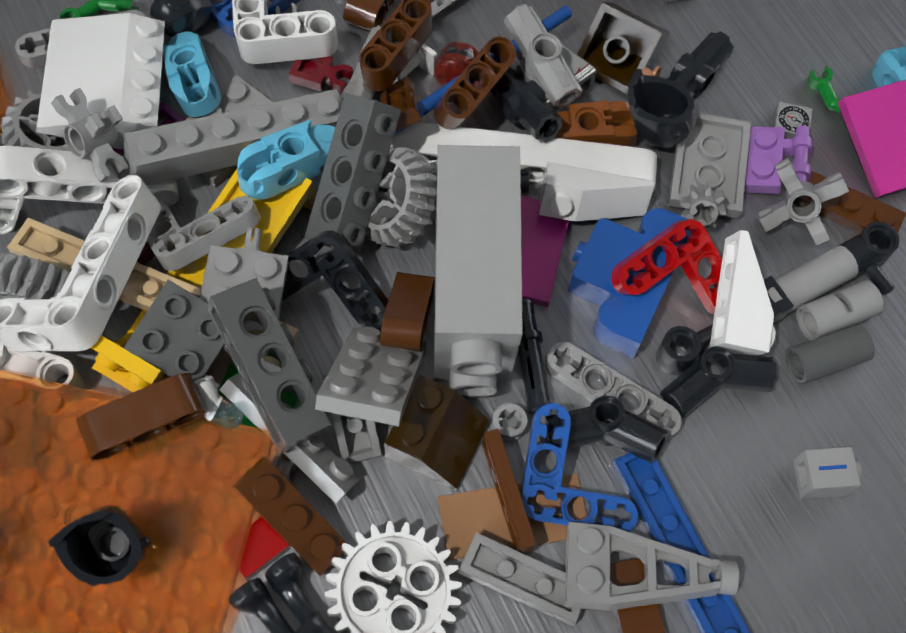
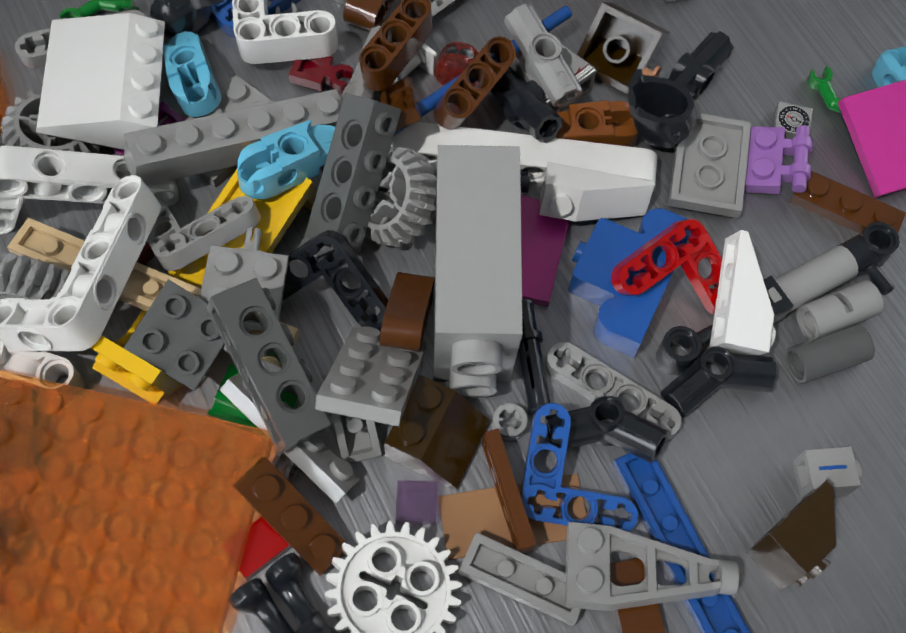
(91, 133): light grey pin -> none
(101, 546): black helmet -> none
(140, 416): reddish brown beam -> none
(216, 406): arm -> none
(416, 502): none -> clear purple tile
(709, 199): light grey gear -> none
(799, 541): none -> dark brown slope
(828, 188): light grey pin -> none

